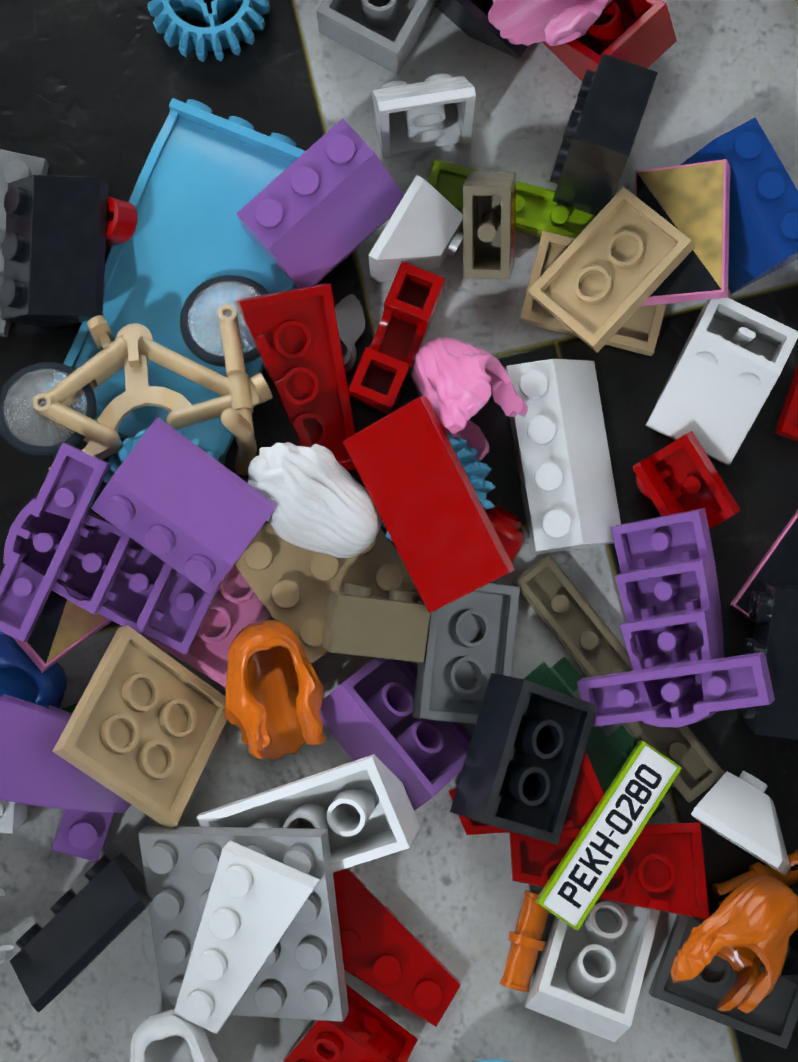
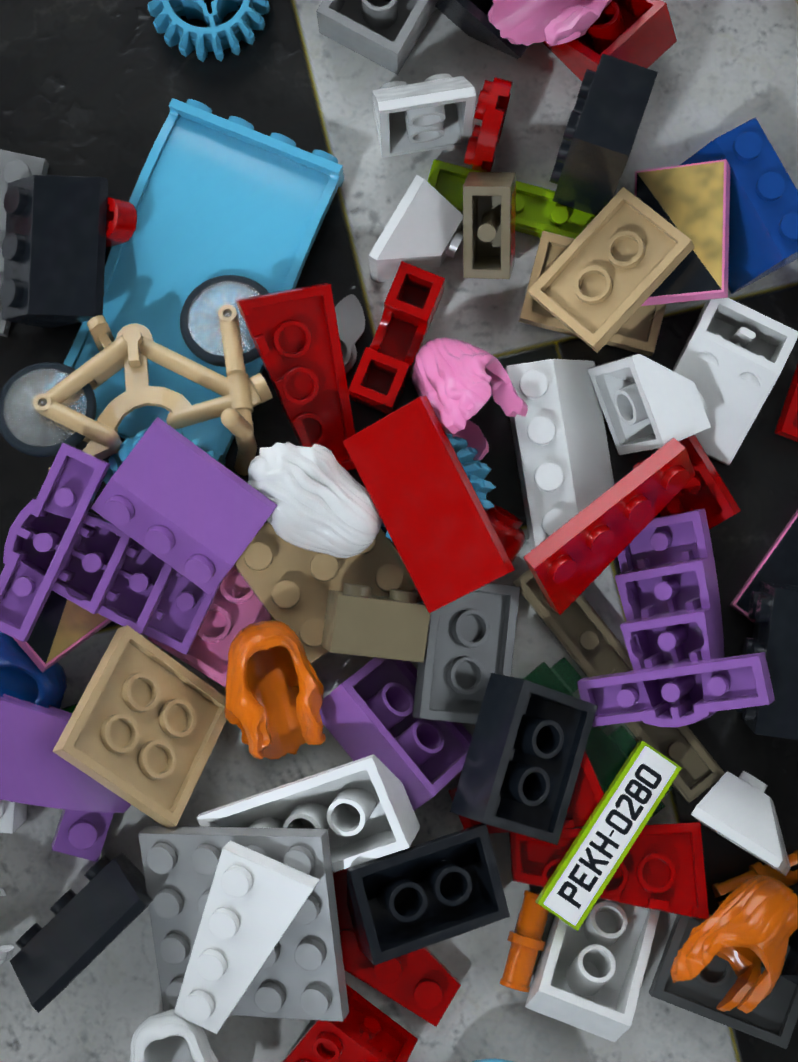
(322, 206): medium lavender slope -> none
(425, 894): none -> black slope
(492, 111): none -> red plate
(602, 530): none -> red wing
(647, 403): none -> white slope

